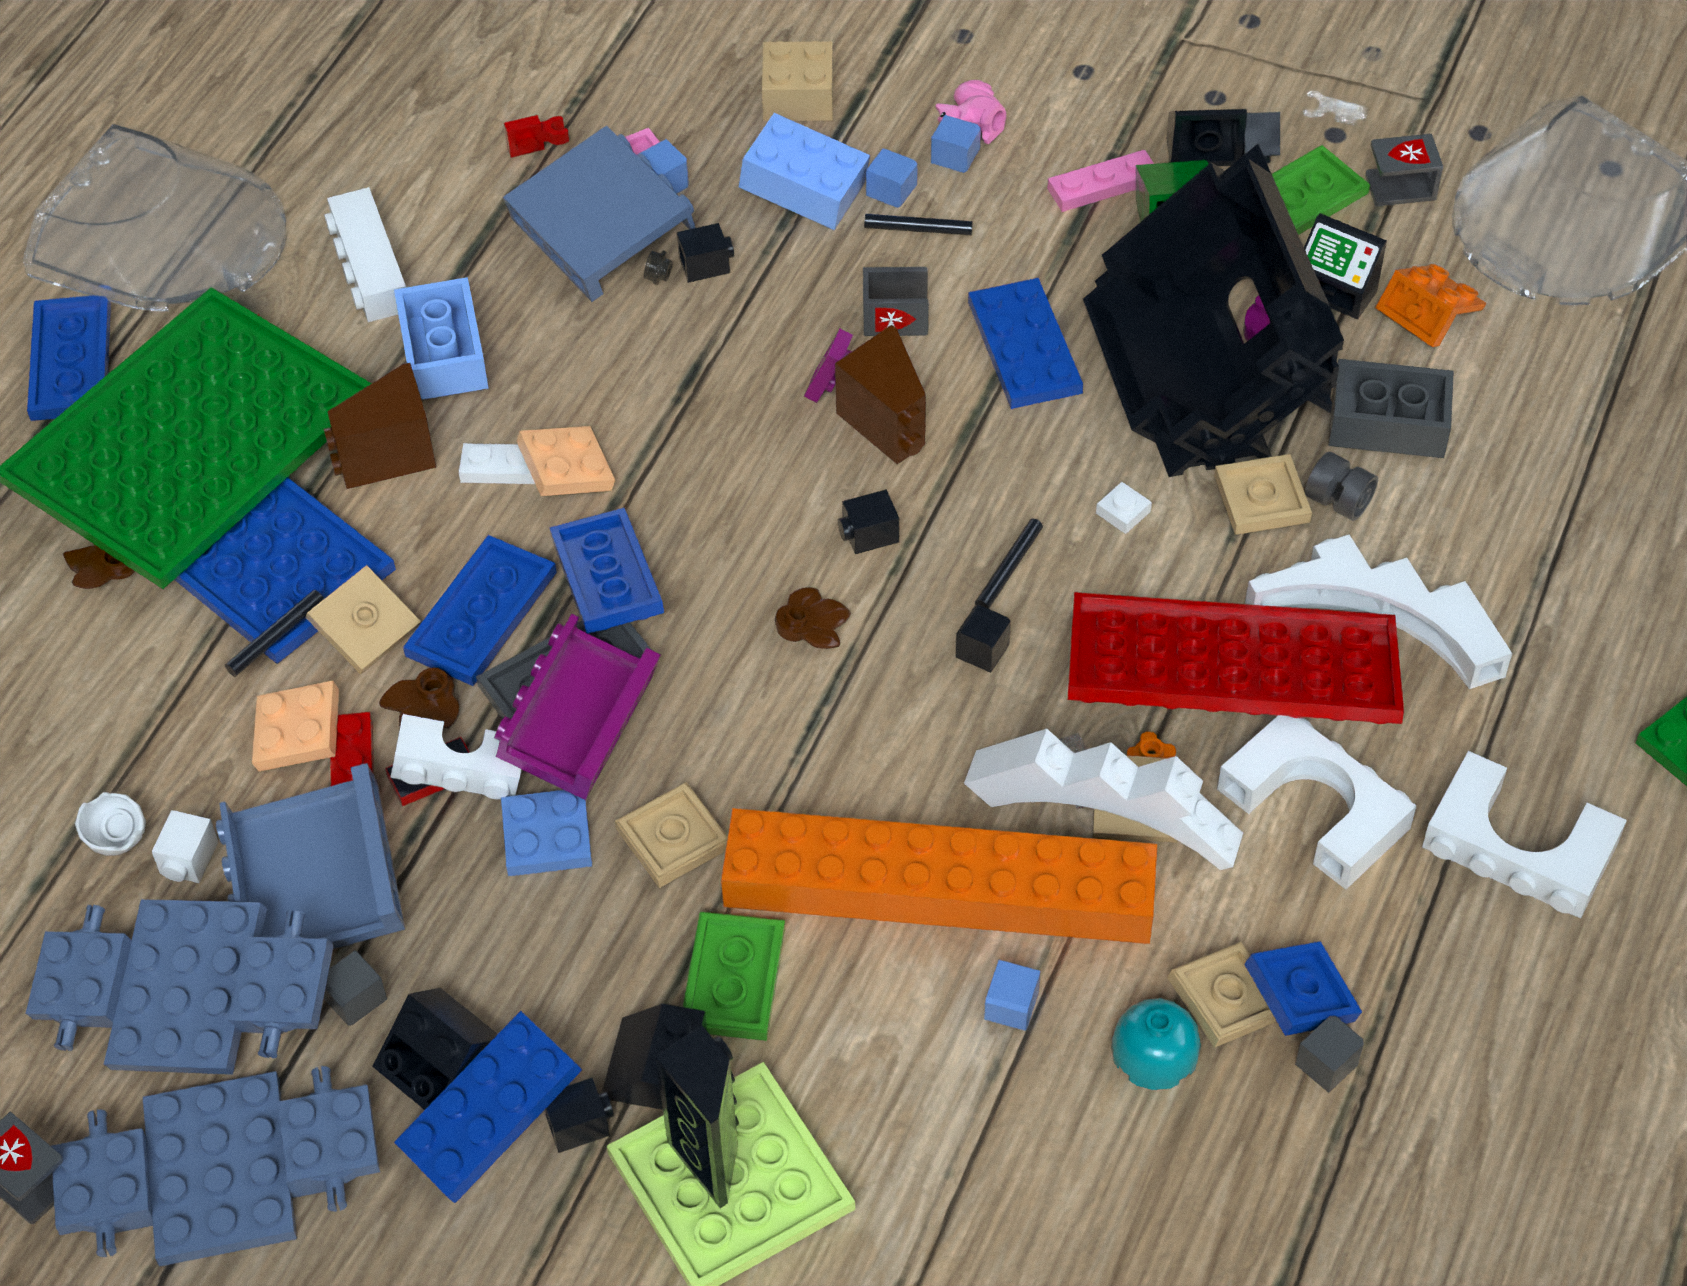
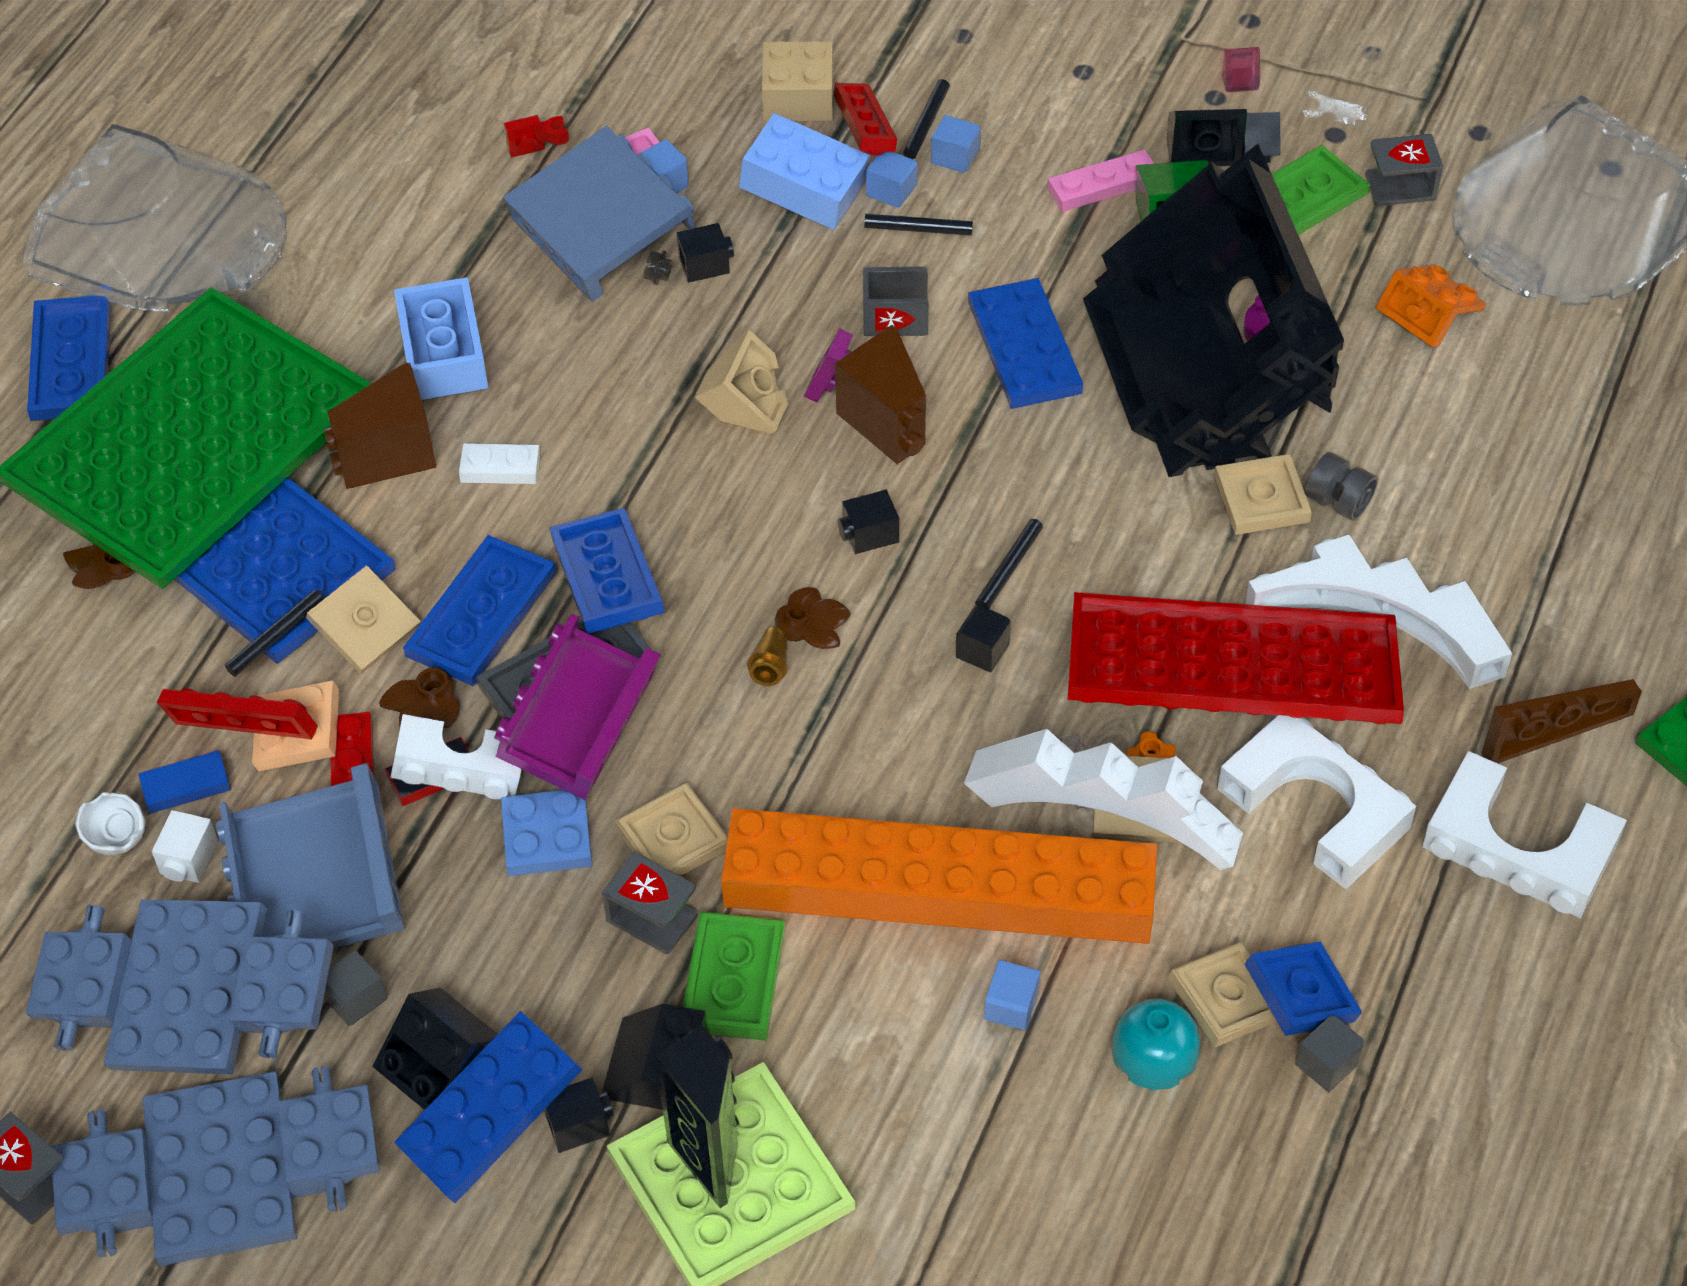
(184, 781): none -> blue tile
(238, 713): none -> red plate
(367, 253): white brick -> none
(565, 461): light nougat plate -> none
(649, 903): none -> piece
(744, 386): none -> tan slope
(769, 659): none -> pearl gold cone
(865, 118): none -> red plate
(926, 119): none -> black bar
(976, 106): bright pink animal -> none
(1123, 507): white plate -> none
(1241, 69): none -> clear pink slope
(1345, 264): slope -> none
(1391, 408): dark grey brick -> none
(1553, 718): none -> reddish brown wing

